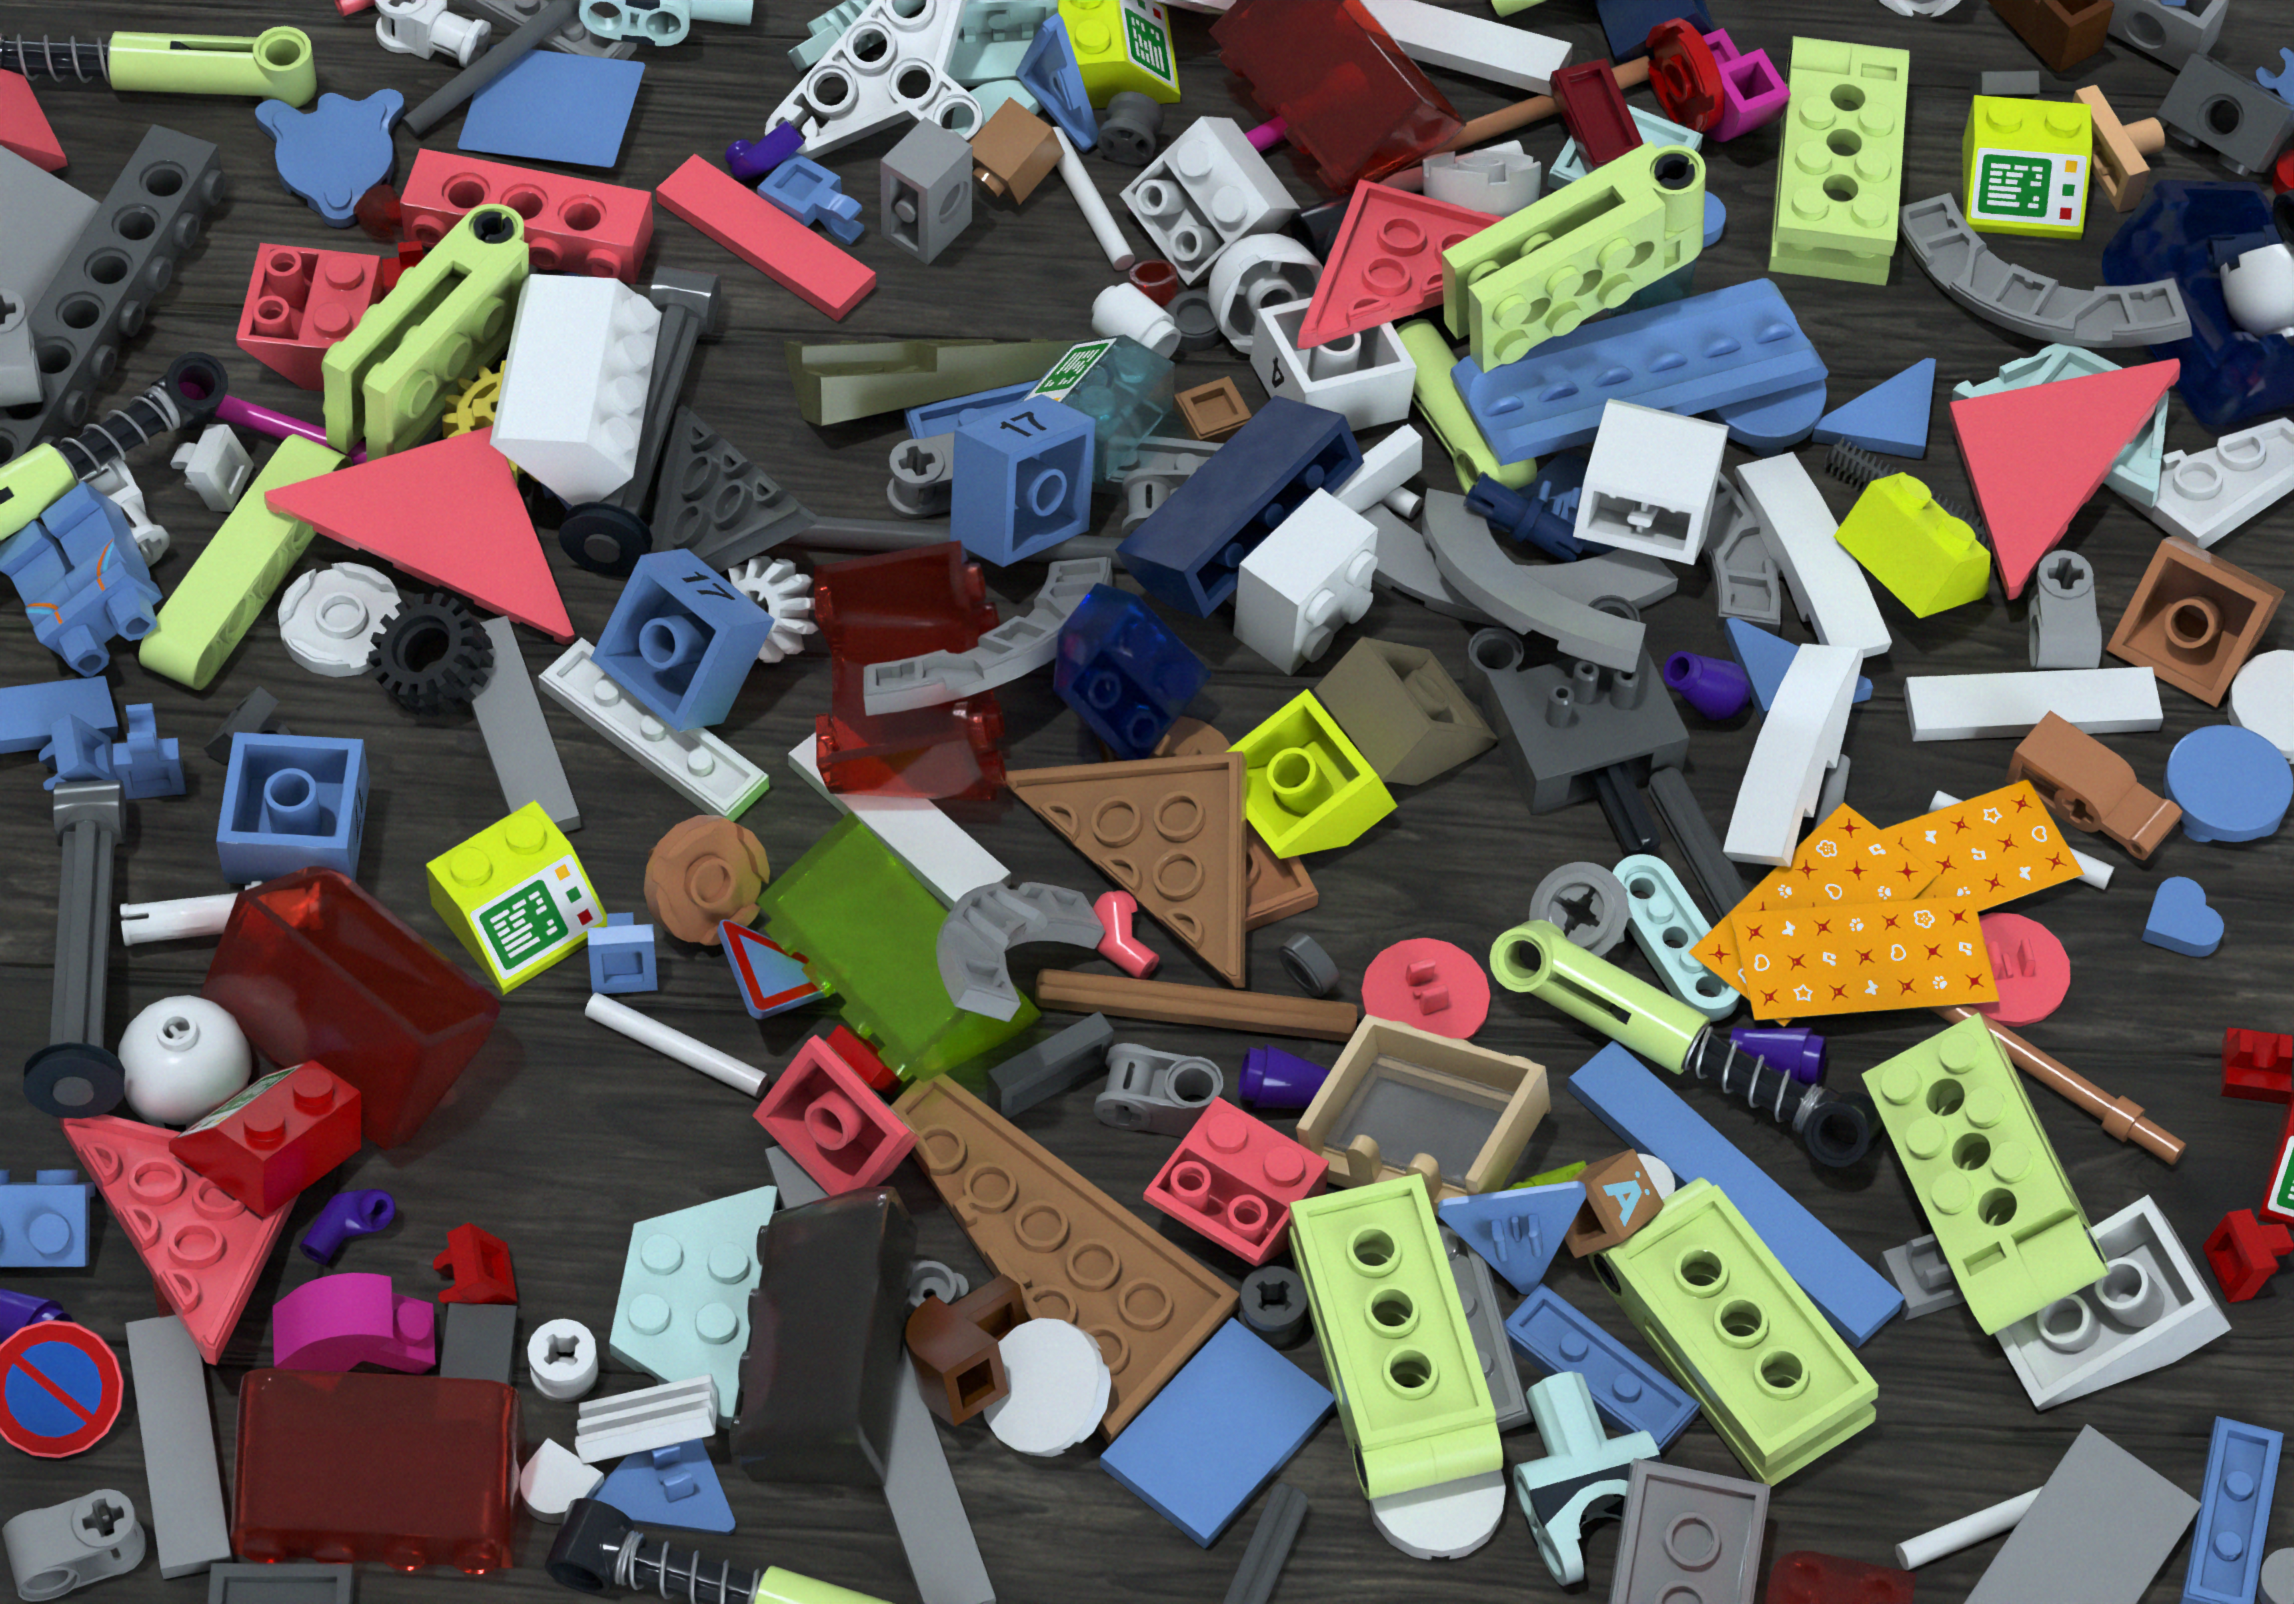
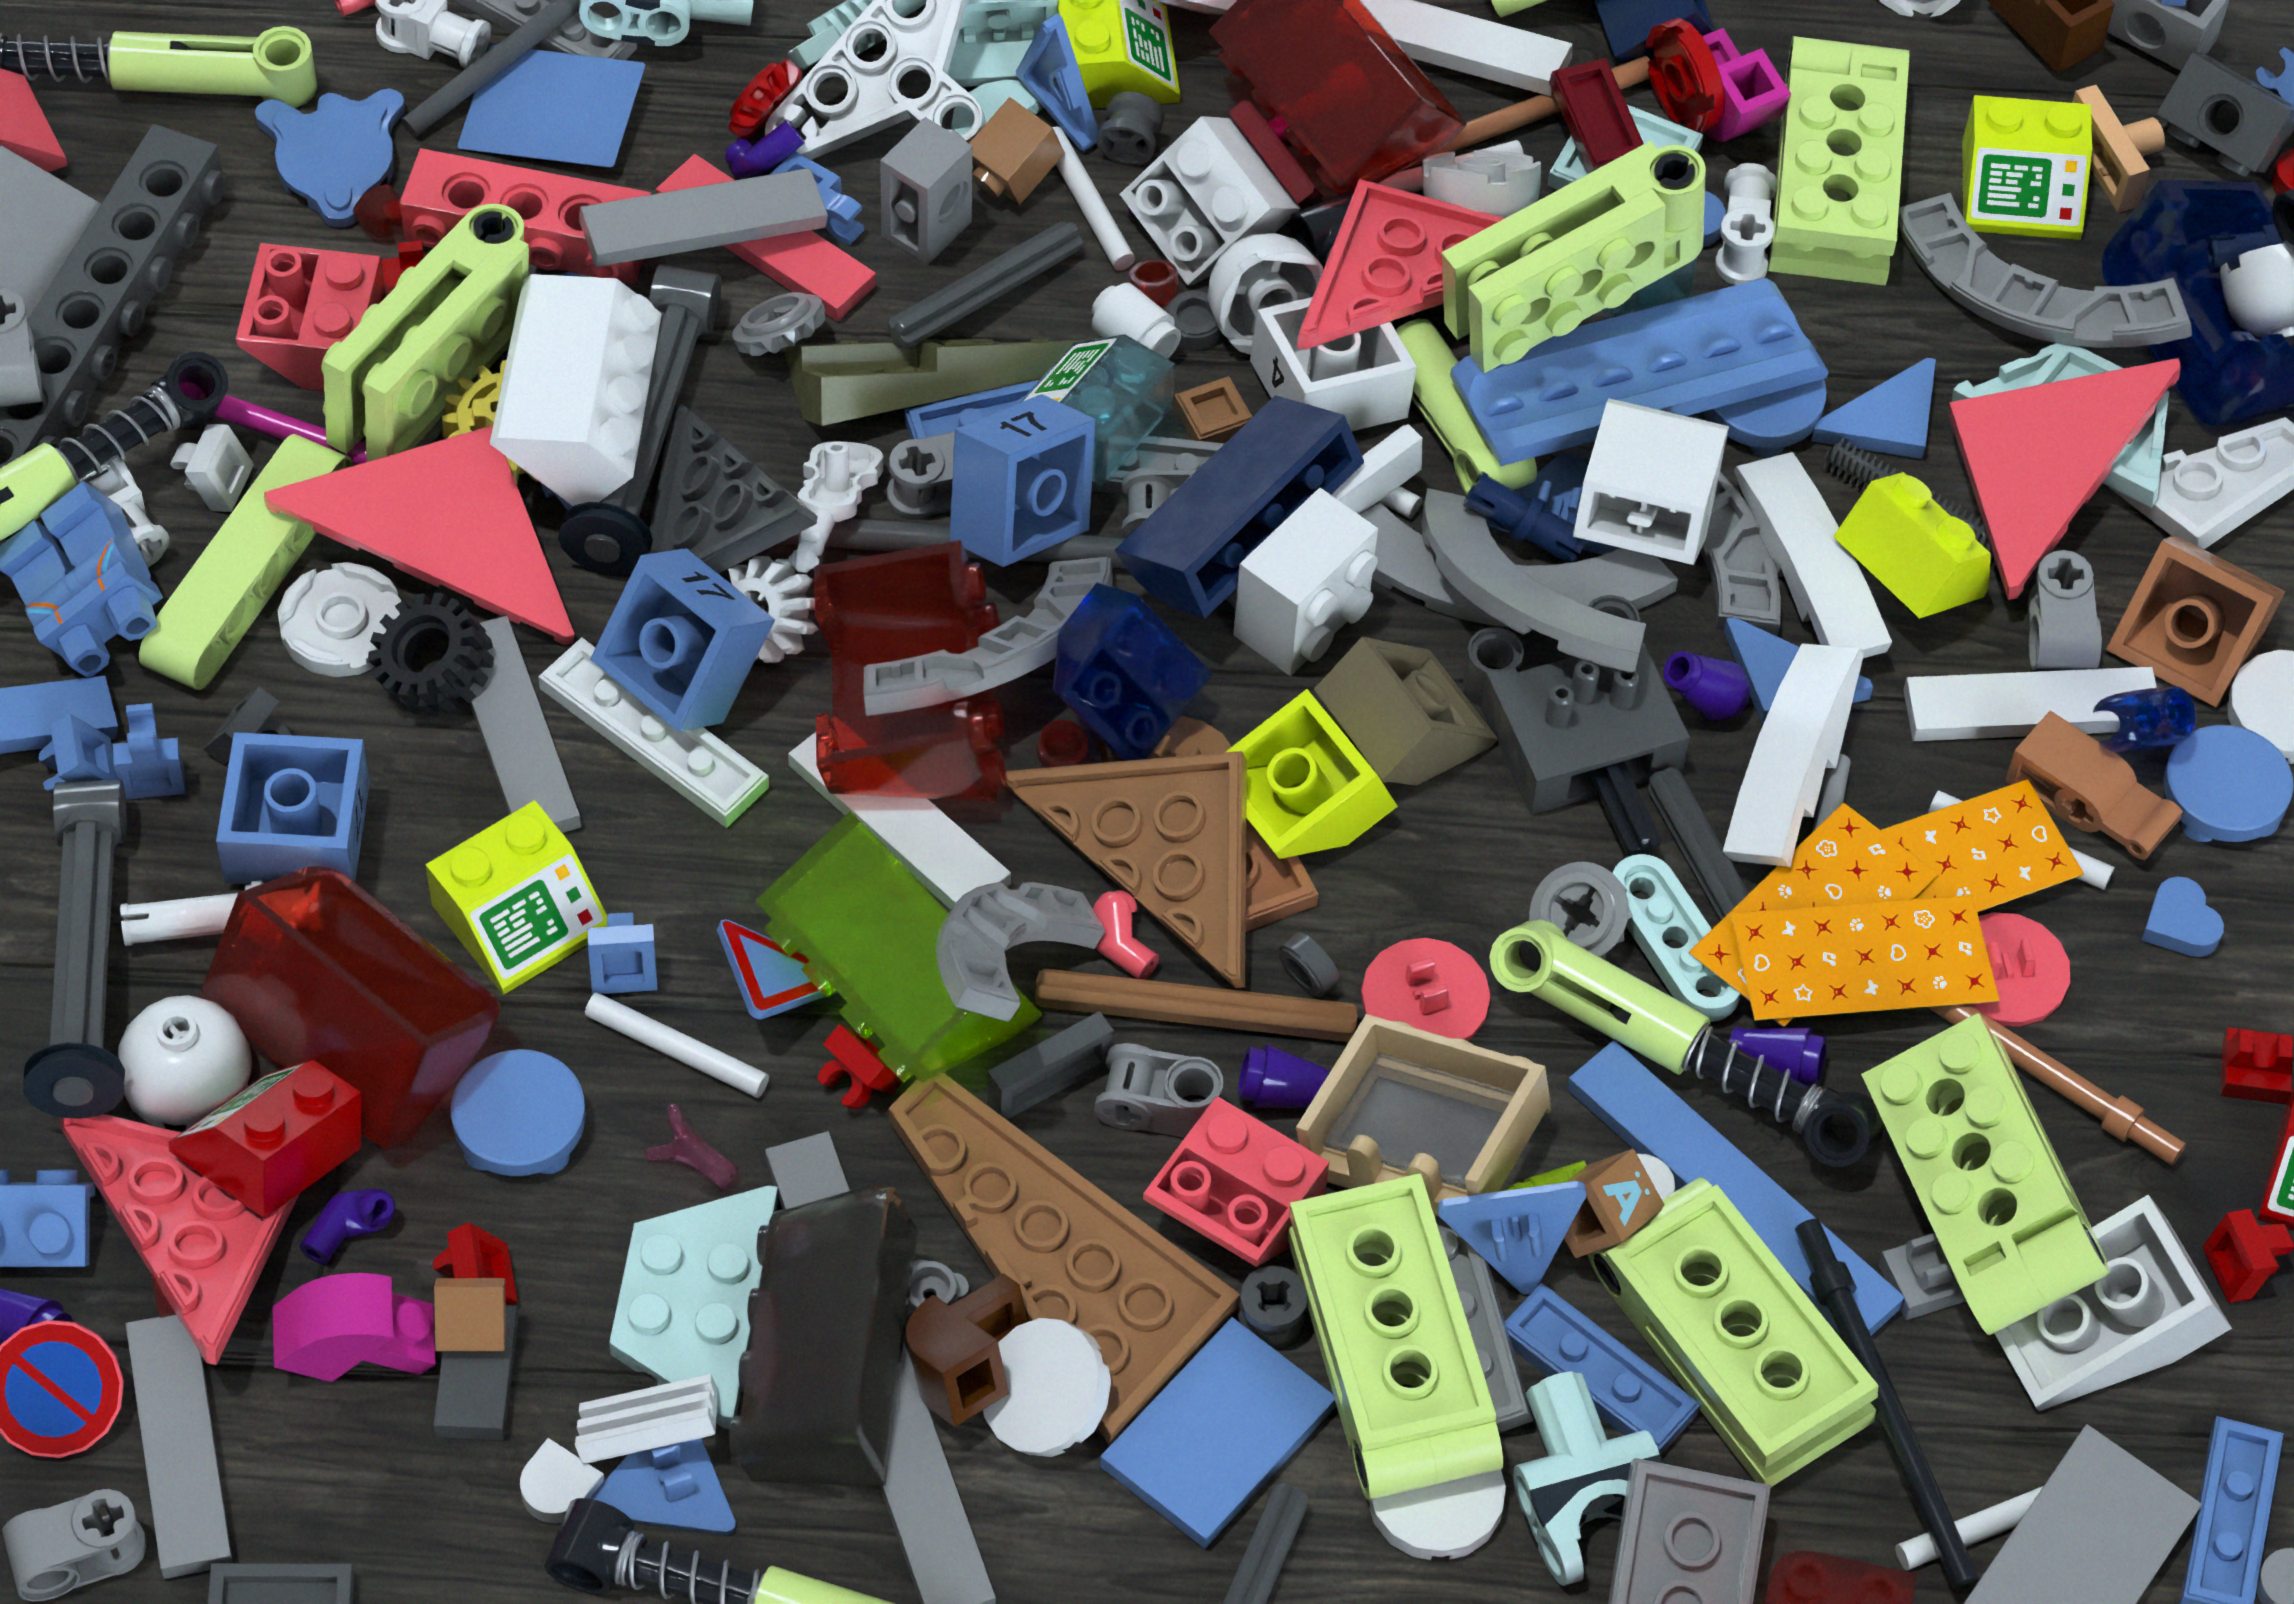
(377, 1469): clear red windscreen -> none
(470, 1314): none -> medium nougat tile
(518, 1113): none -> medium blue tile
(566, 1376): white wheel -> none
(693, 1150): none -> clear pink bar
(702, 217): none -> light grey tile
(703, 875): nougat tile -> none
(762, 98): none -> red gear
(779, 323): none -> light grey gear
(832, 491): none -> white piece
(834, 1121): coral slope -> none
(984, 285): none -> dark grey axle
(1061, 737): none -> clear red hinge
(1276, 154): none -> dark red tile
(1747, 224): none -> white connector
(1835, 1288): none -> black bar
(2005, 84): dark grey tile -> none
(2149, 718): none -> clear blue piece

